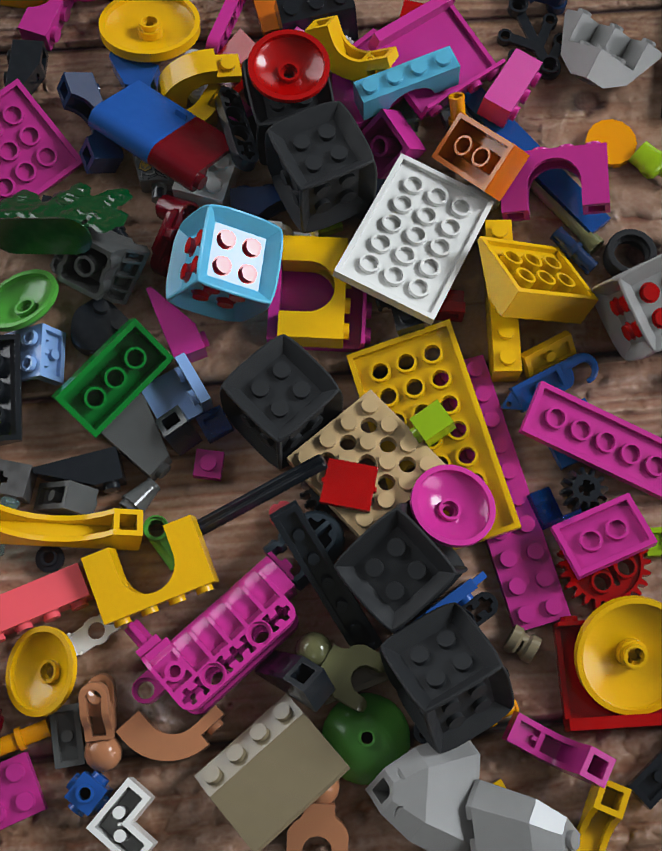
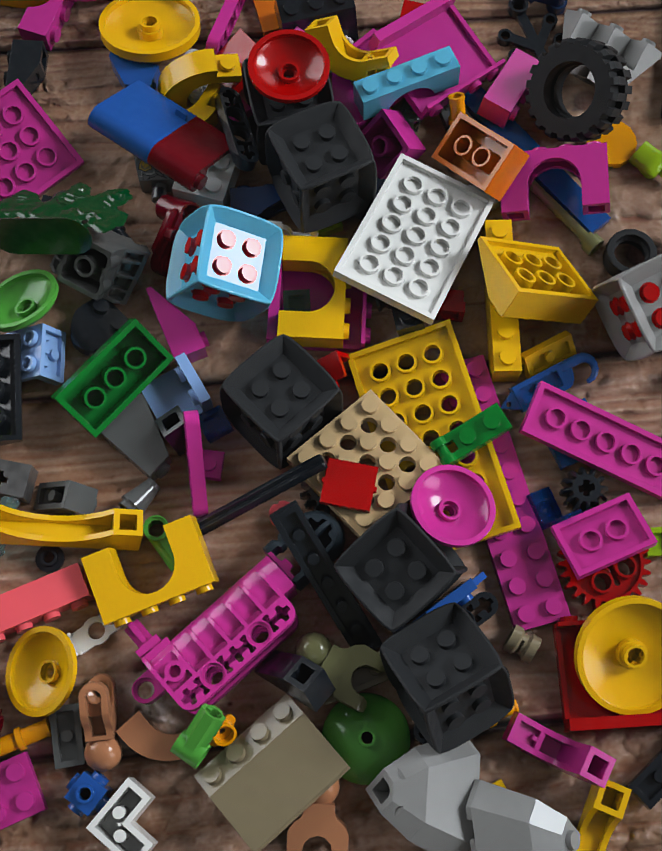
(80, 95): dark blue arch -> none
(95, 469): black slope -> none
(195, 463): none -> dark pink beam
(195, 740): none -> bright green piece
(228, 735): none -> light orange plate
(296, 300): none -> clear green plate
(334, 364): none -> red panel
(432, 424): lime brick -> none
(472, 435): none -> green plate
(547, 86): none -> black tyre
(574, 250): dark blue pin -> none

